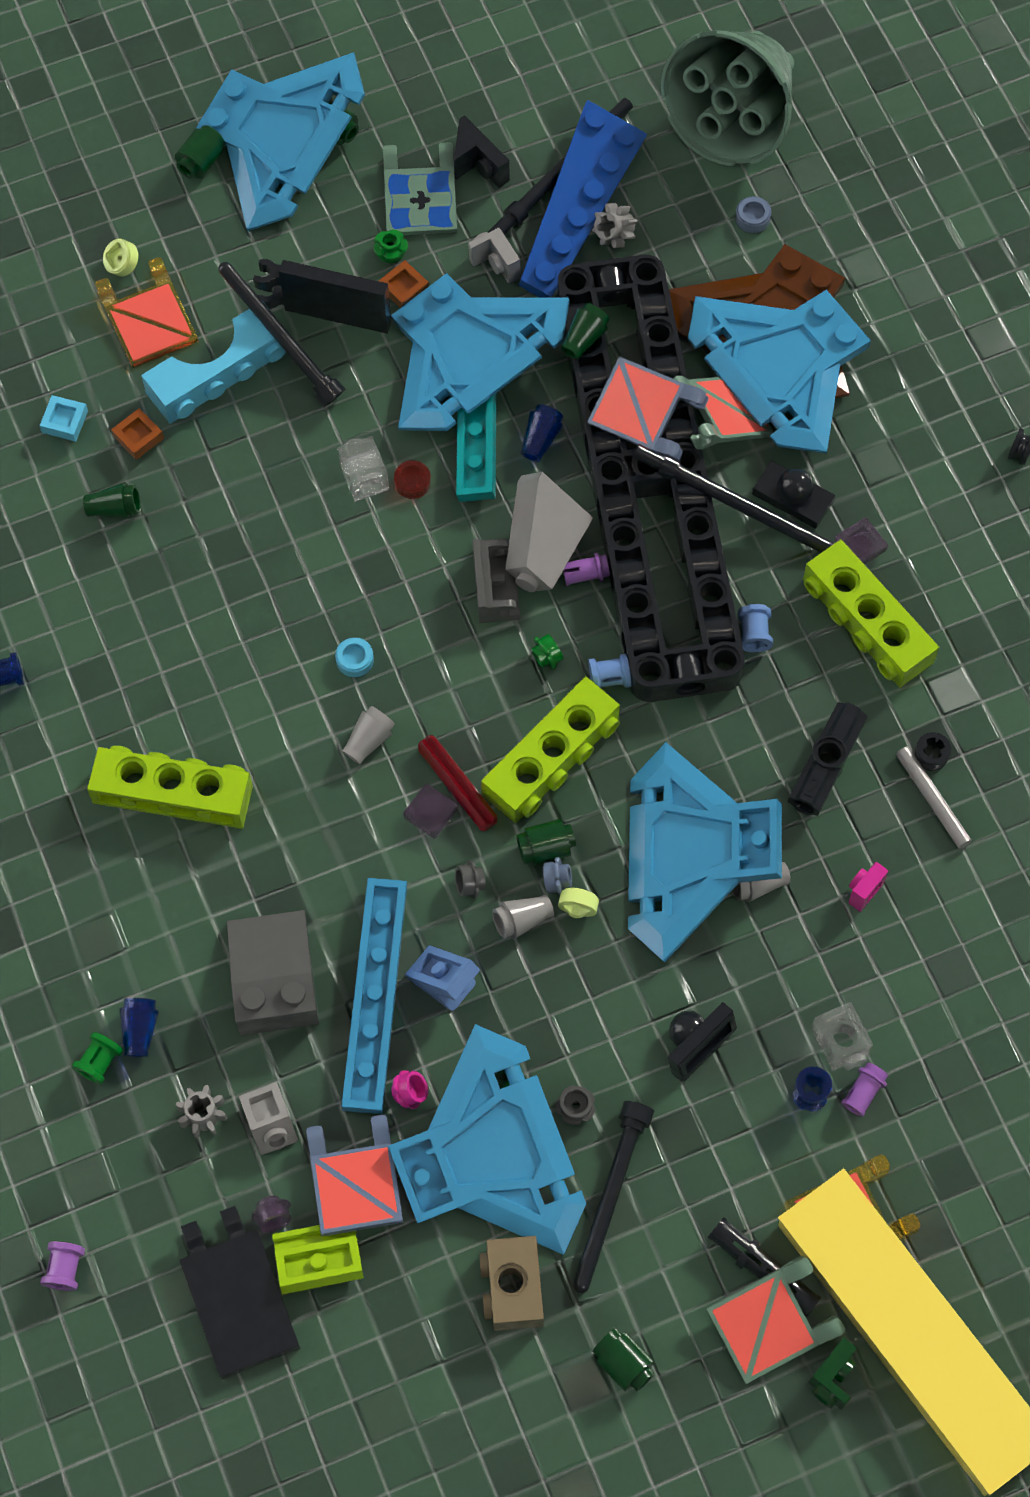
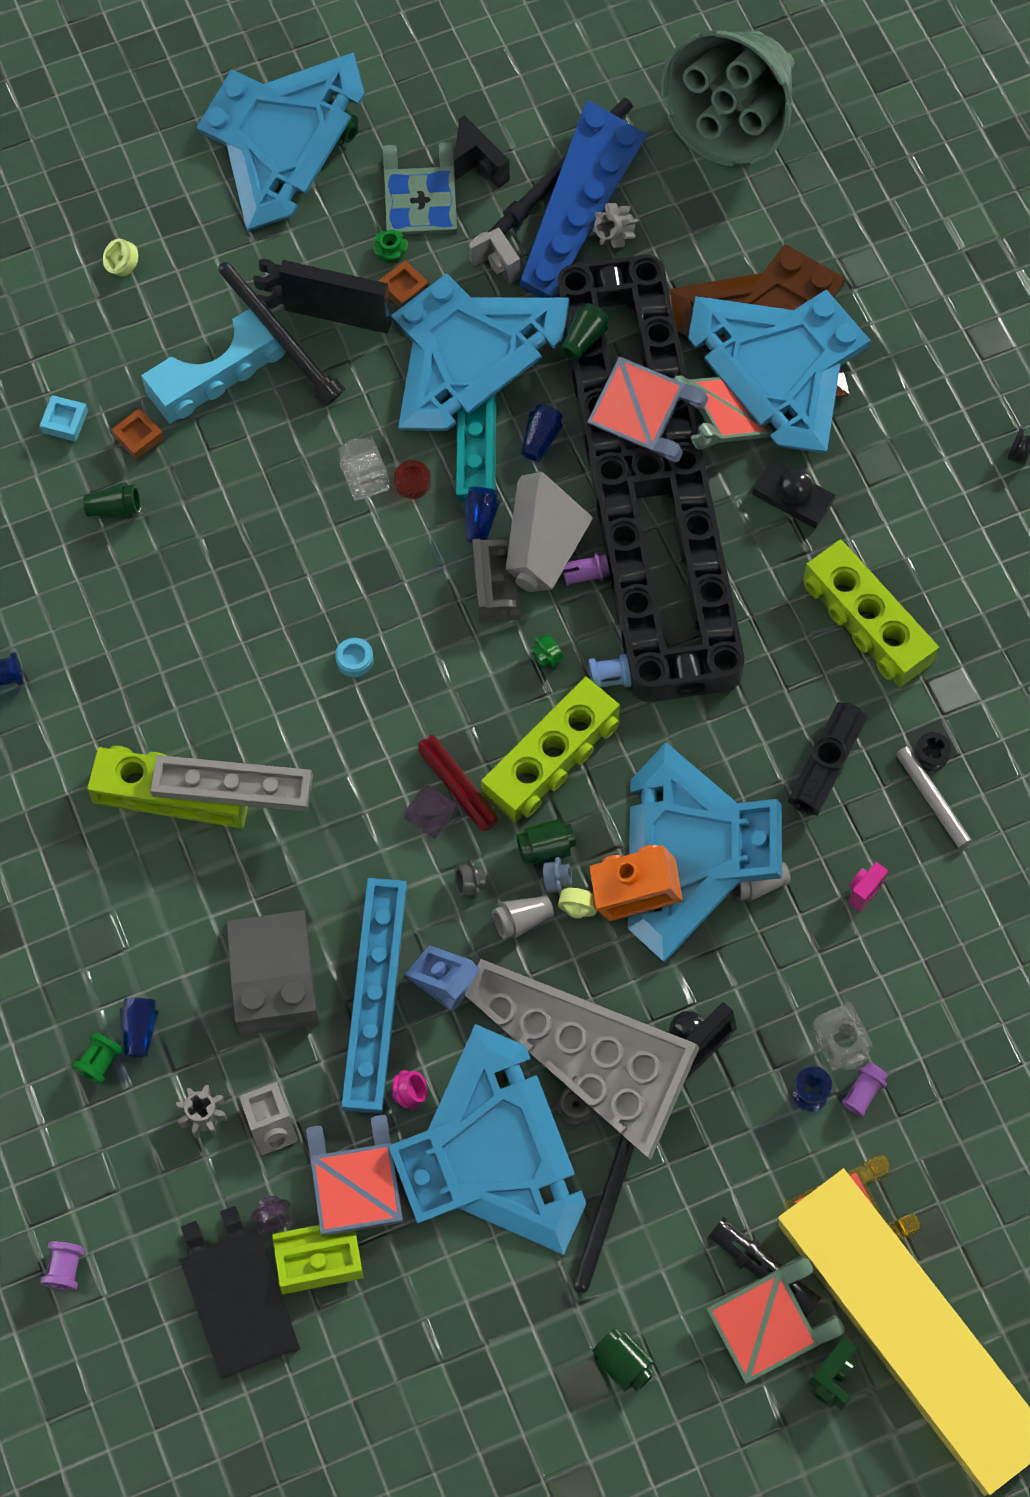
(148, 320): flag -> none
(199, 152): dark green brick -> none
(232, 783): none -> light grey plate
(368, 734): light grey cone -> none
(480, 512): none -> clear blue cone
(519, 1258): dark tan brick -> none
(605, 1058): none -> light grey wing
(635, 882): none -> orange brick
(670, 467): black bar -> none
(753, 214): sand blue tile -> none
(755, 627): medium blue bush -> none
(863, 540): clear purple plate -> none

